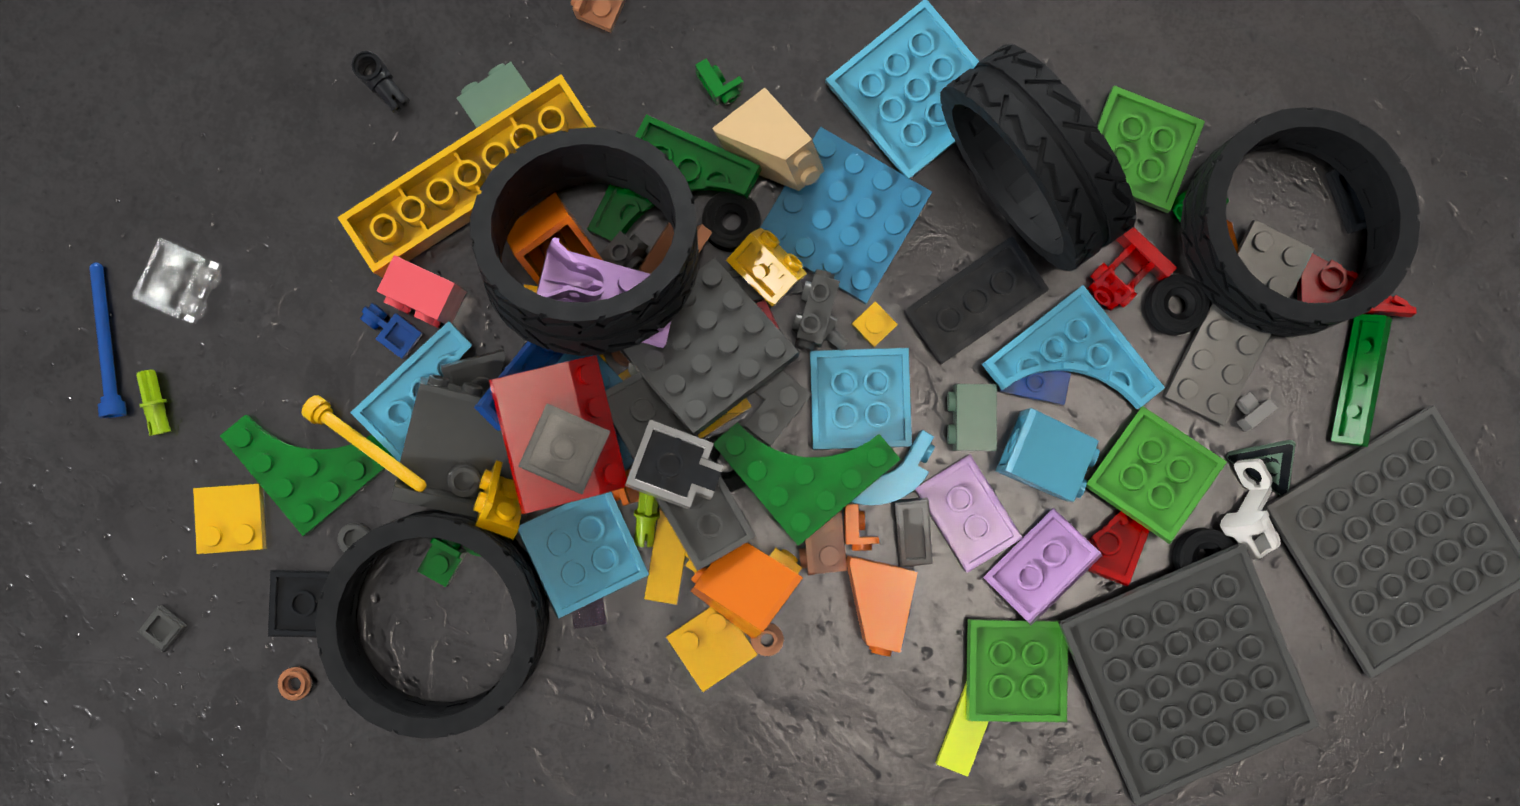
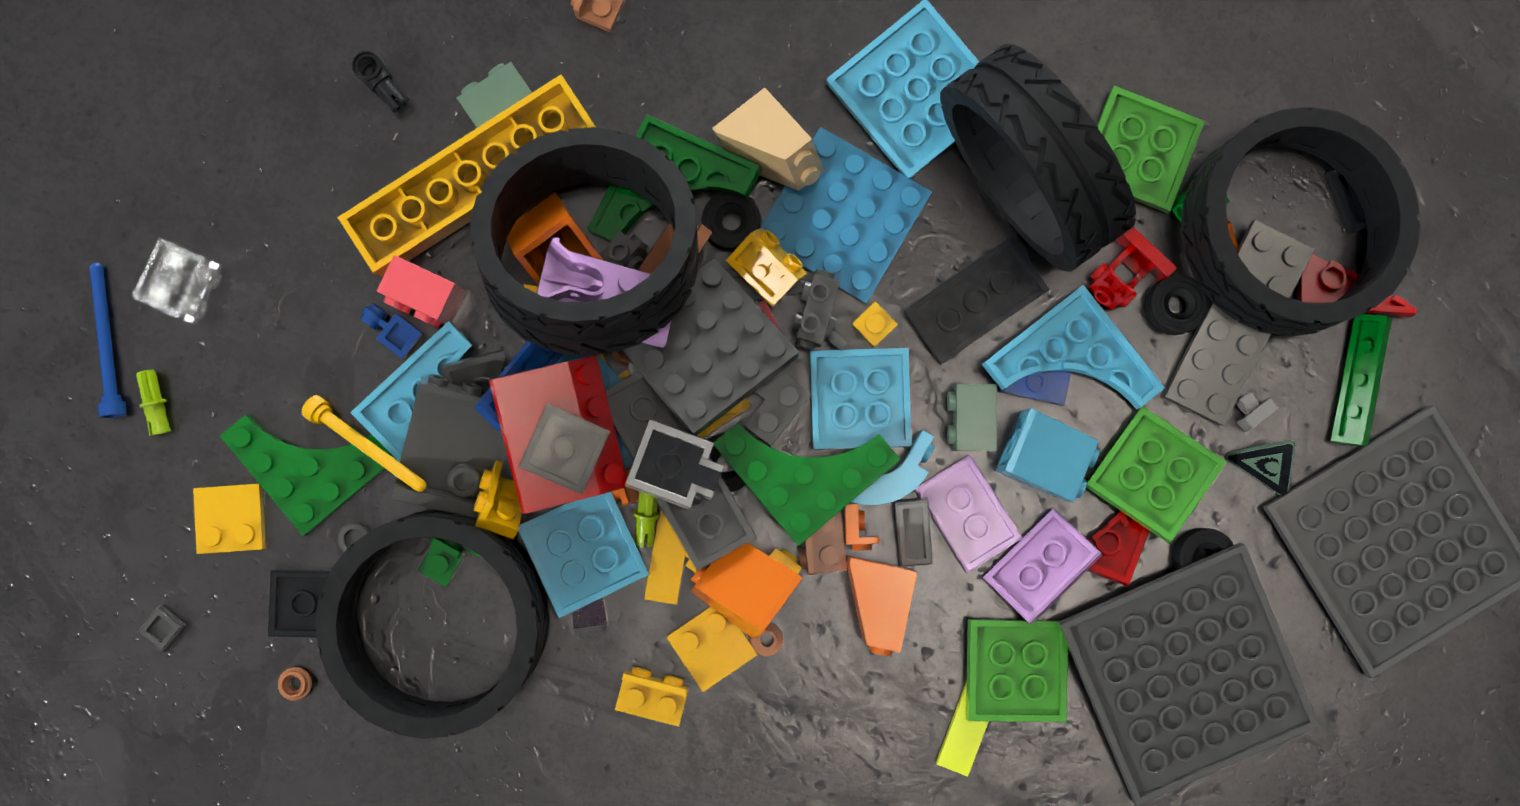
(652, 696): none -> yellow bracket
(712, 80): green bracket -> none
(1250, 518): white piece -> none

